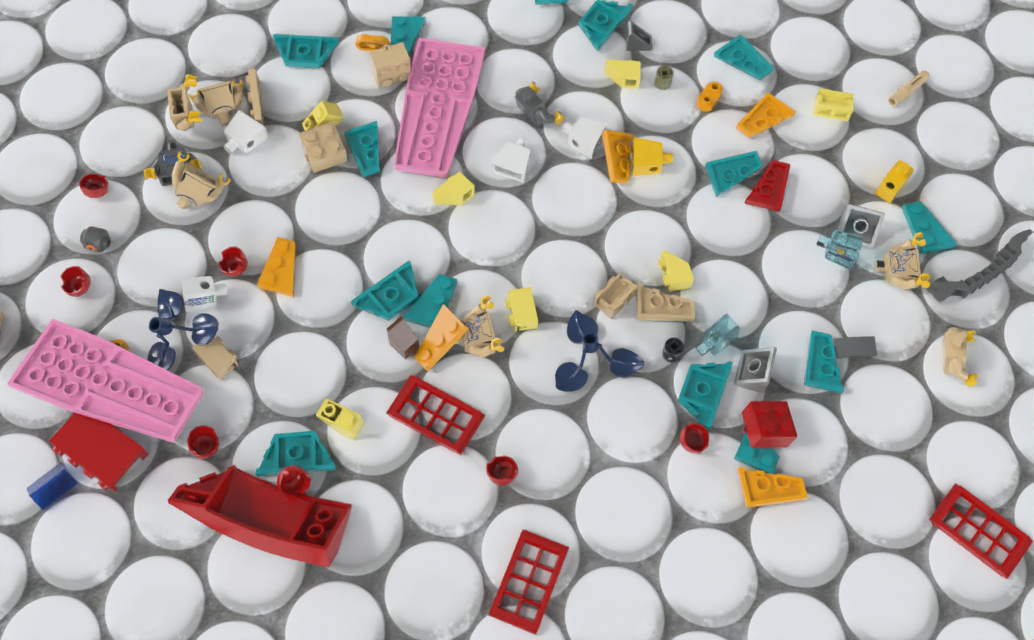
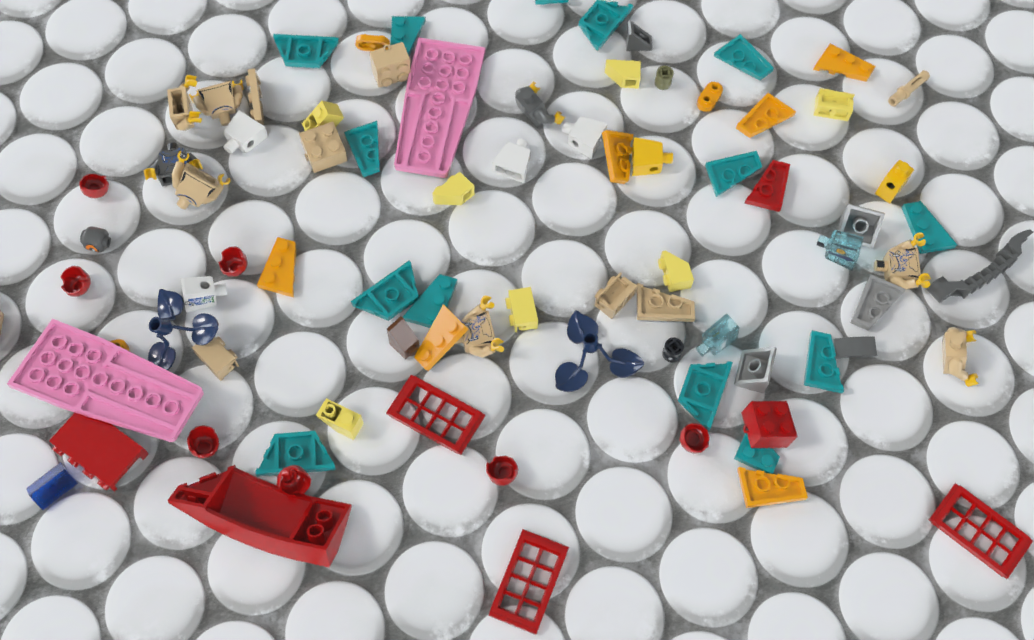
(842, 62): none -> light orange wing
(875, 301): none -> light grey wing

